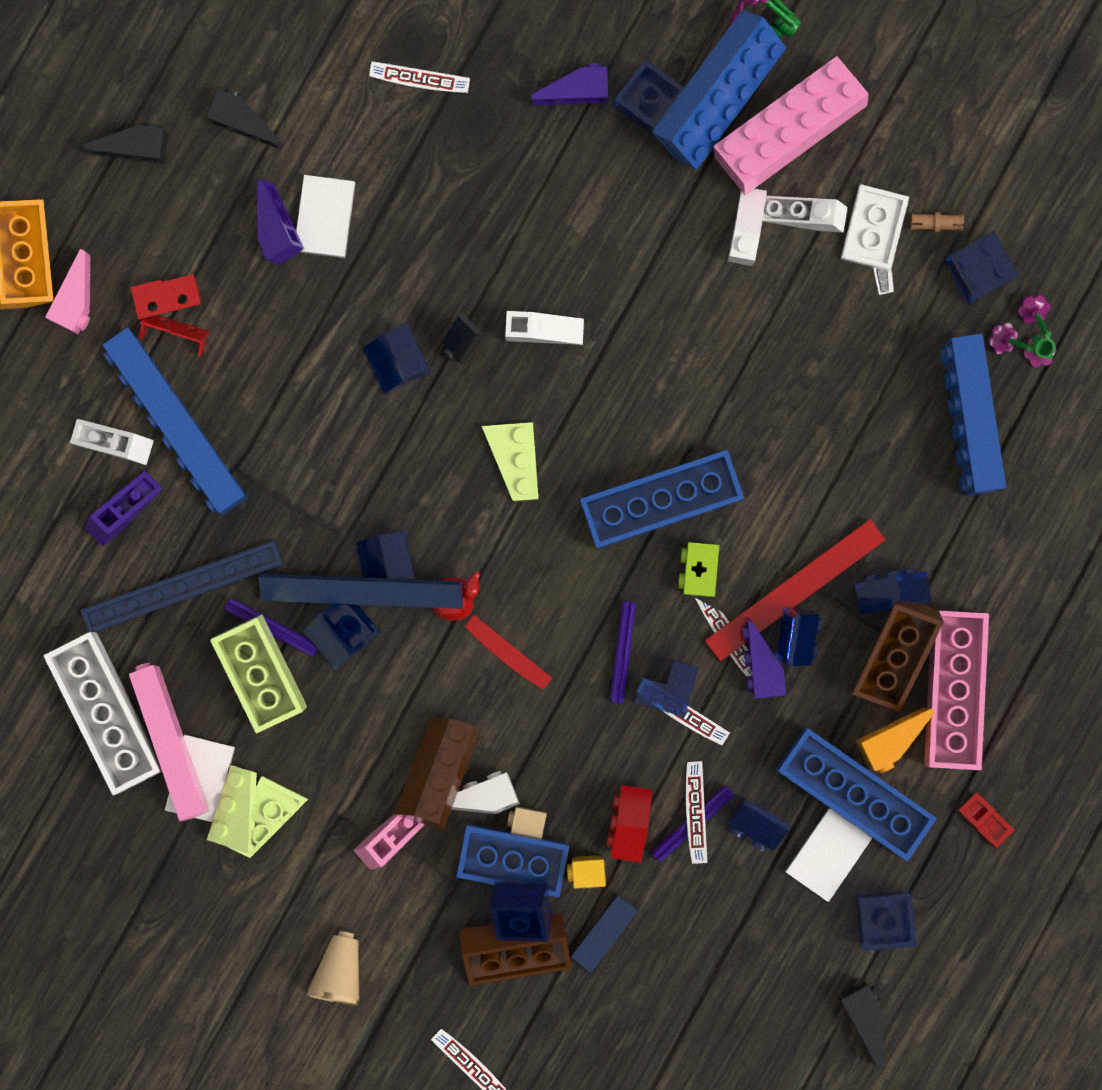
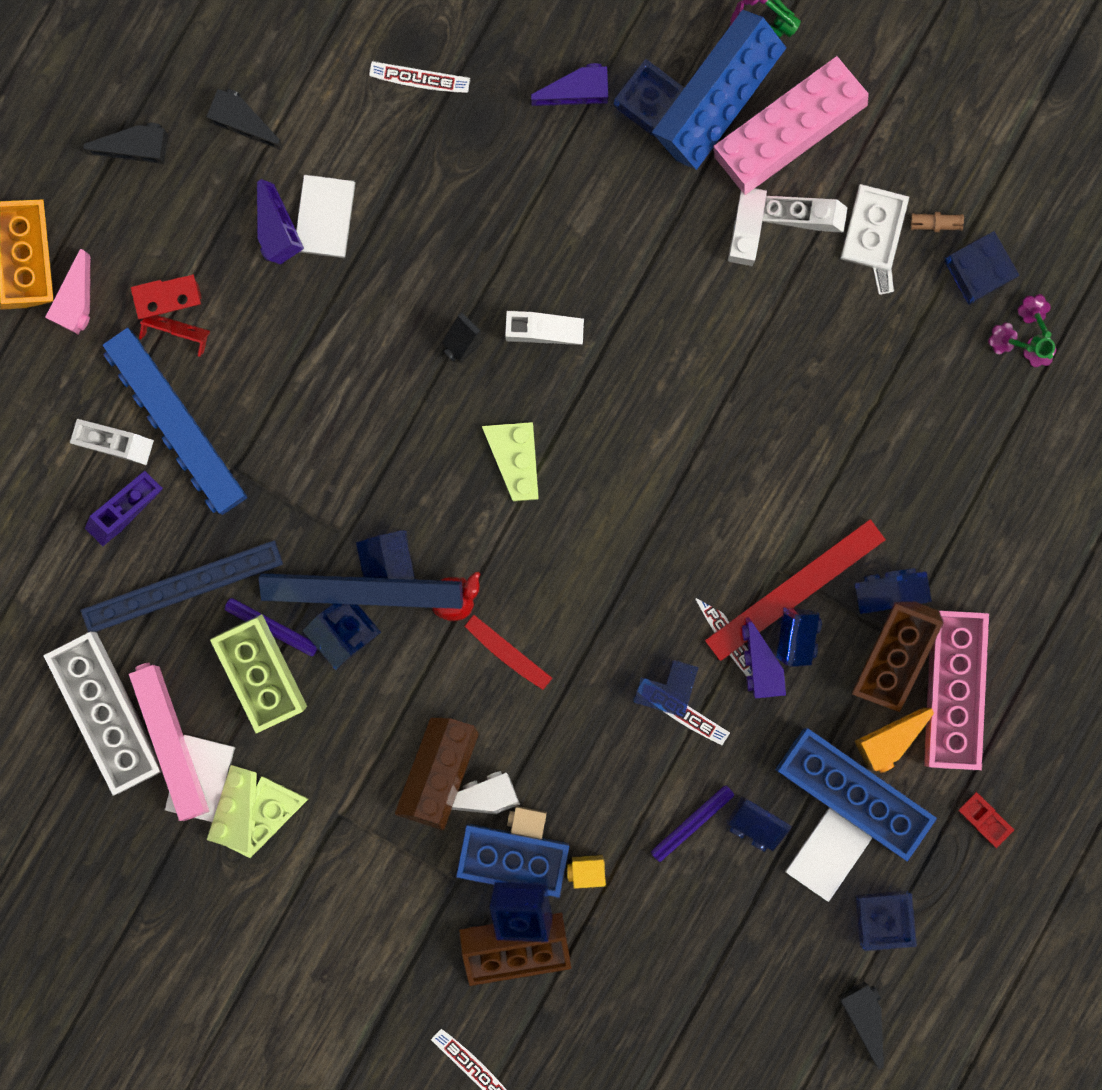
(338, 971): tan cone -> none
(386, 841): bright pink slope -> none
(396, 358): clear blue slope -> none
(604, 933): dark blue tile -> none
(622, 652): dark purple axle -> none
(630, 823): red brick -> none
(661, 499): blue brick -> none
(696, 812): sticker -> none
(708, 557): lime brick -> none
(973, 415): blue brick -> none

